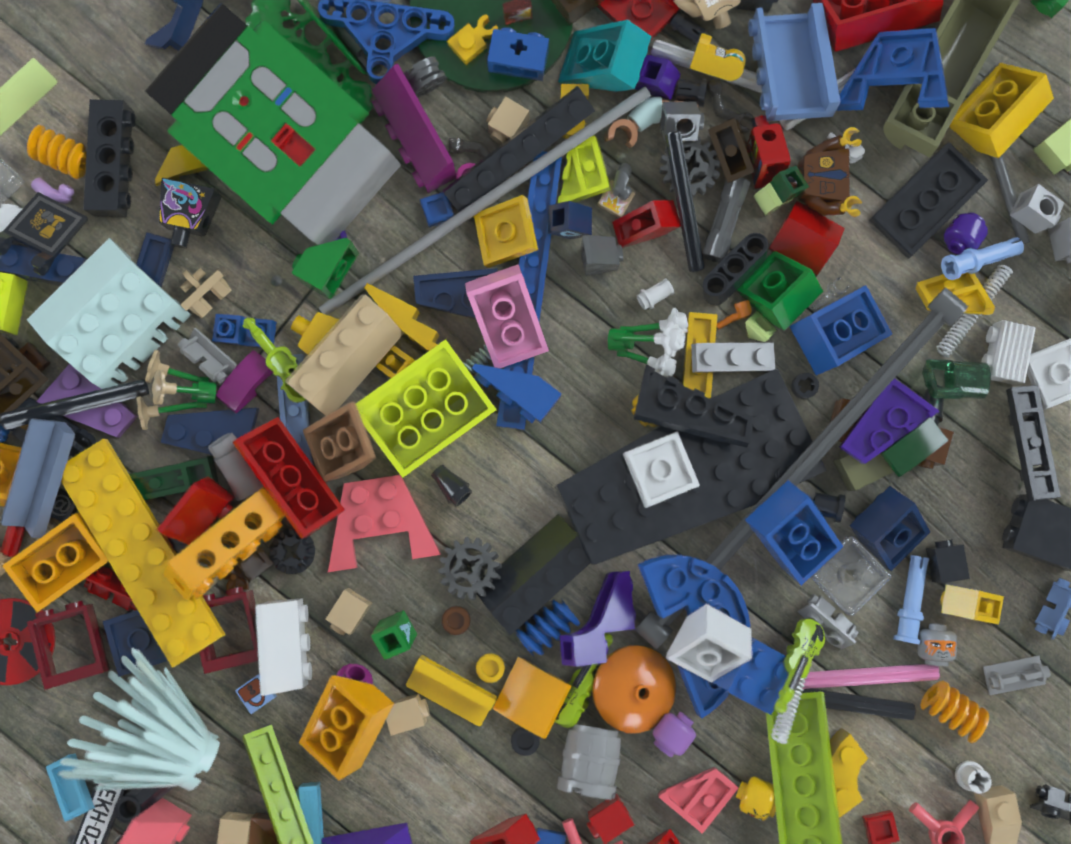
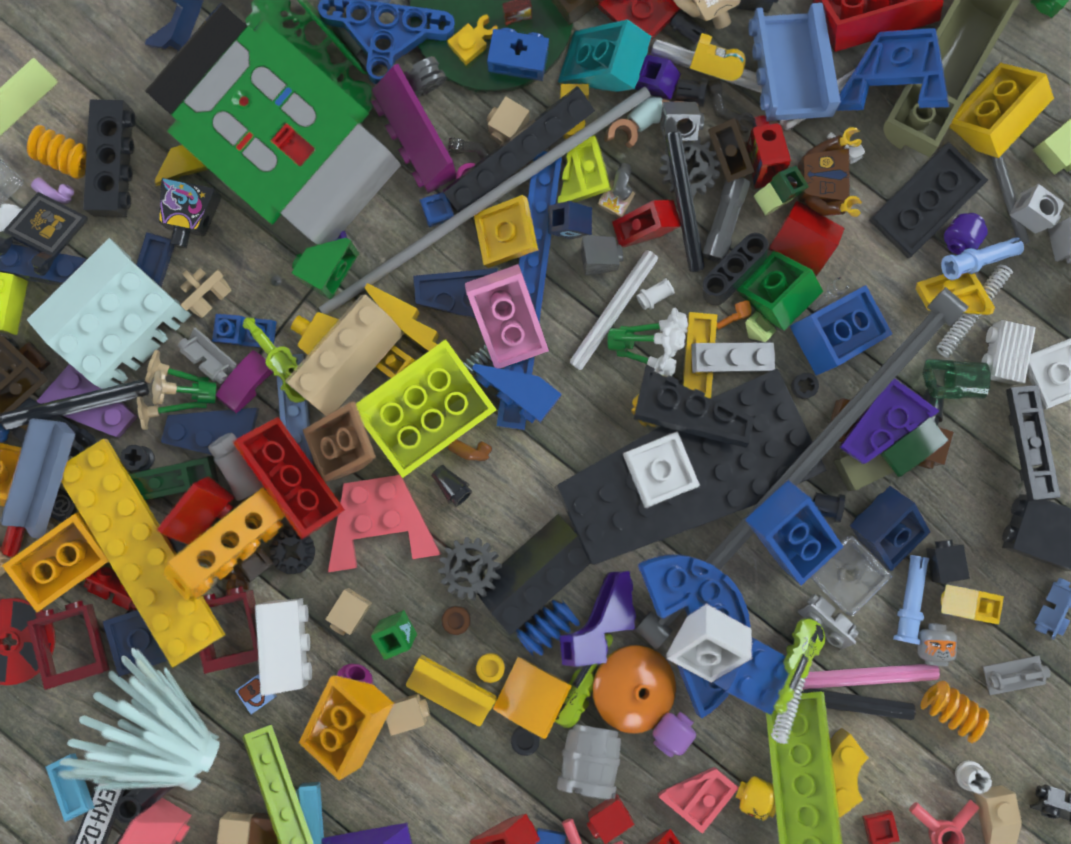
(128, 454): none -> black bush
(467, 452): none -> dark orange arm
(613, 310): none -> white axle

